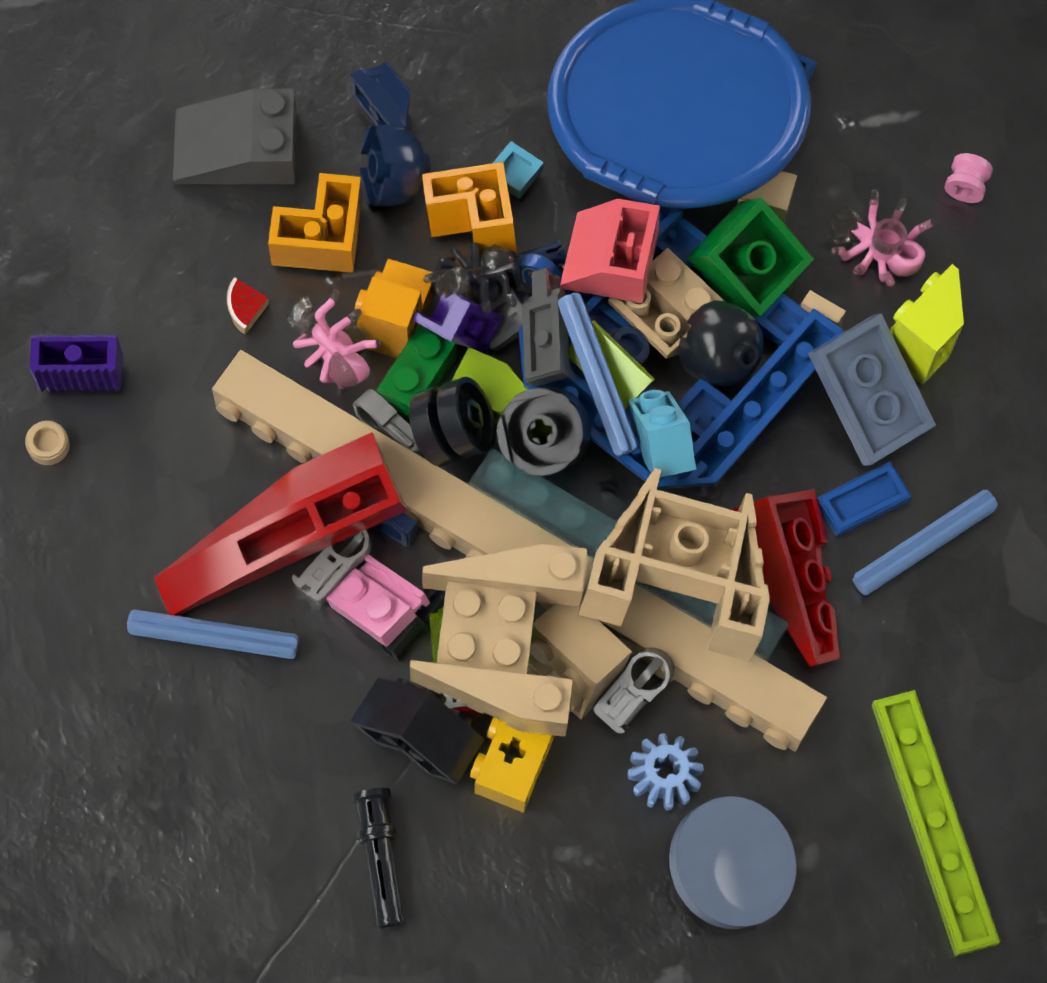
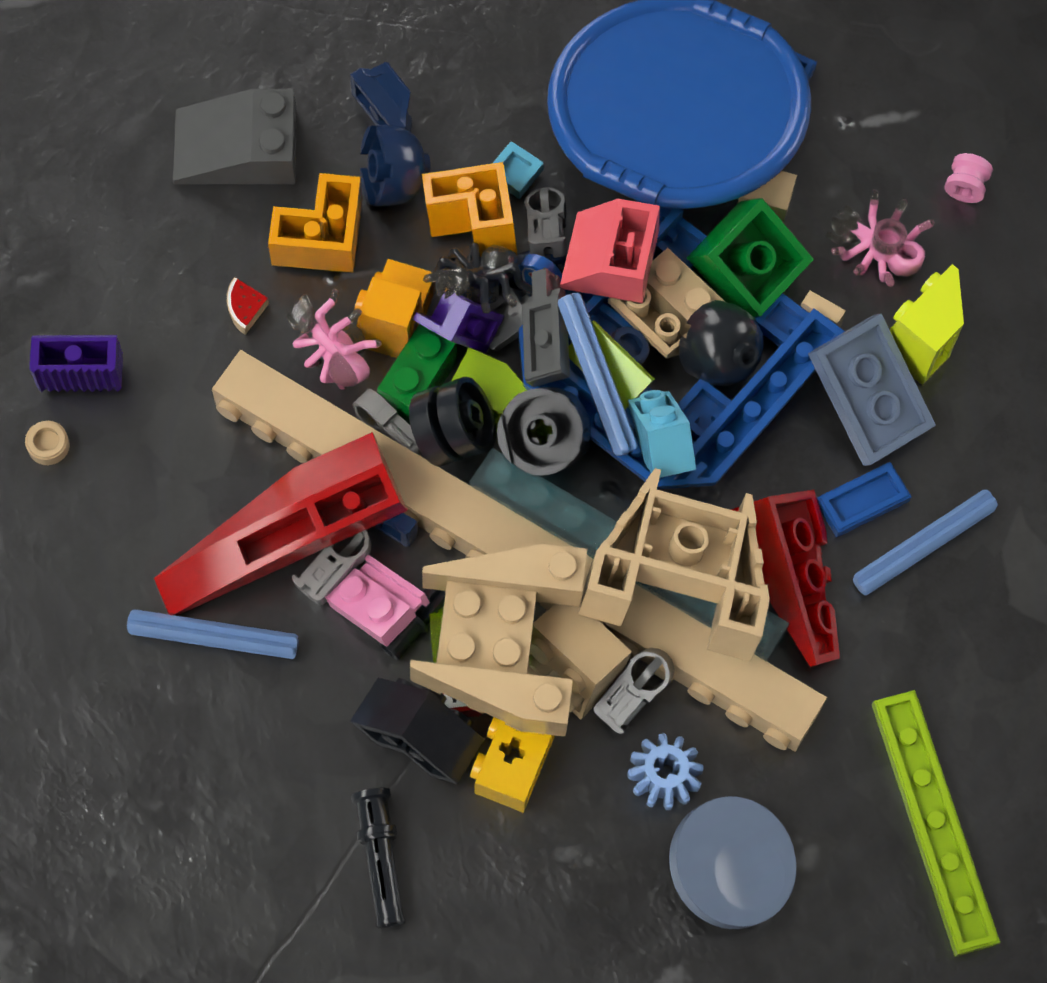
(547, 225): none -> dark grey piece

